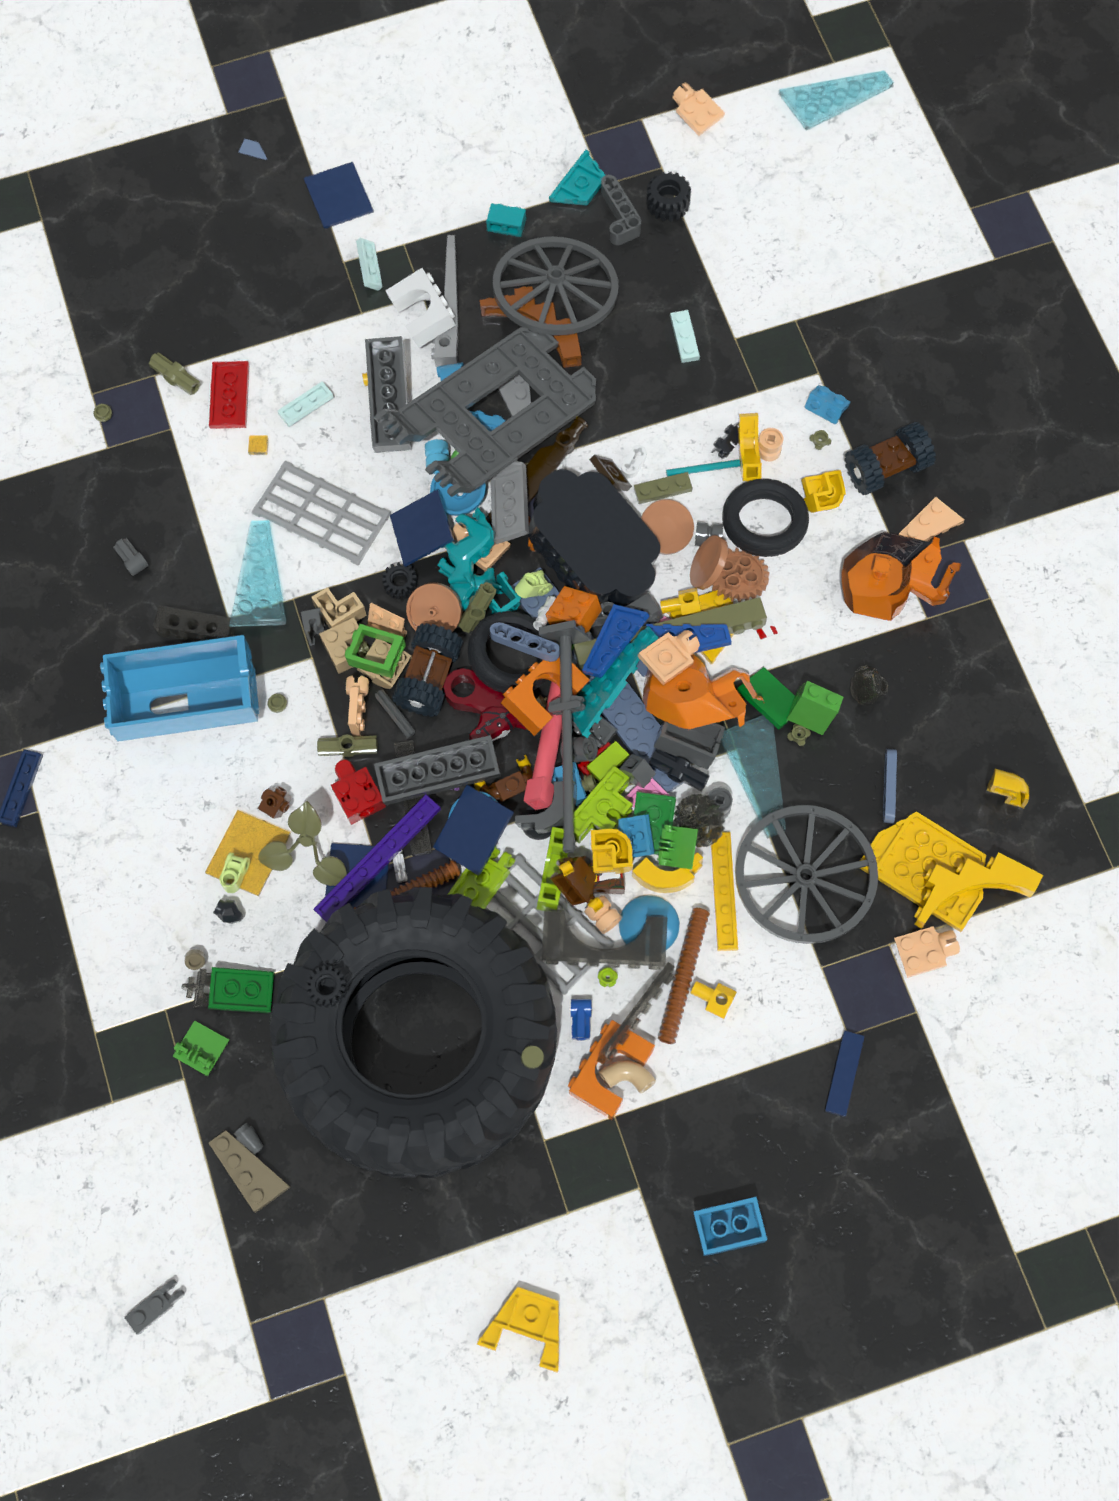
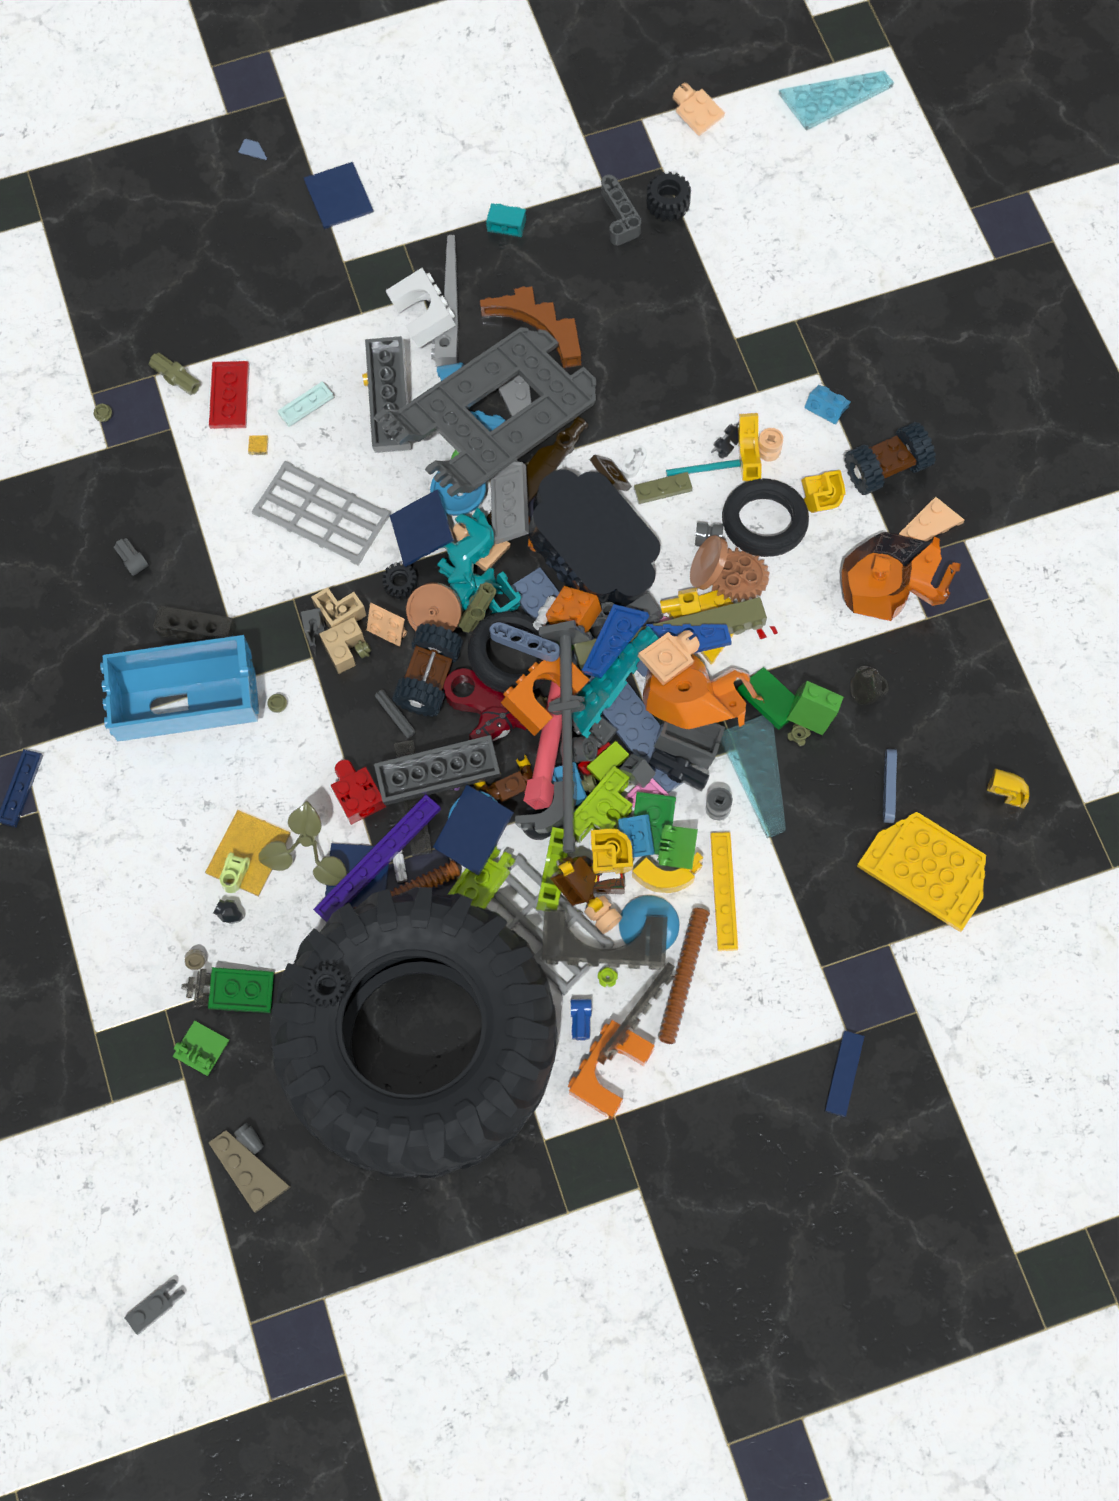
(258, 588): clear light blue wing -> none
(275, 802): reddish brown brick -> none
(357, 704): light nougat plate -> none
(360, 745): olive piece -> none
(369, 264): light aqua plate -> none
(378, 653): tan brick -> none
(392, 659): bright green window -> none
(436, 450): medium azure wheel -> none
(531, 1317): yellow wing -> none
(532, 1057): olive tile -> none
(533, 585): yellowish green piece -> none
(555, 280): dark grey wheel -> none
(579, 183): teal wing -> none
(627, 1071): tan cylinder -> none
(670, 524): nougat piece -> none
(684, 336): light aqua plate -> none
(703, 814): clear smoke gear -> none
(710, 995): yellow piece -> none
(730, 1226): dark azure brick -> none
(821, 434): olive plate -> none
(849, 828): dark grey wheel -> none
(926, 950): light nougat plate -> none
(999, 873): yellow arch -> none

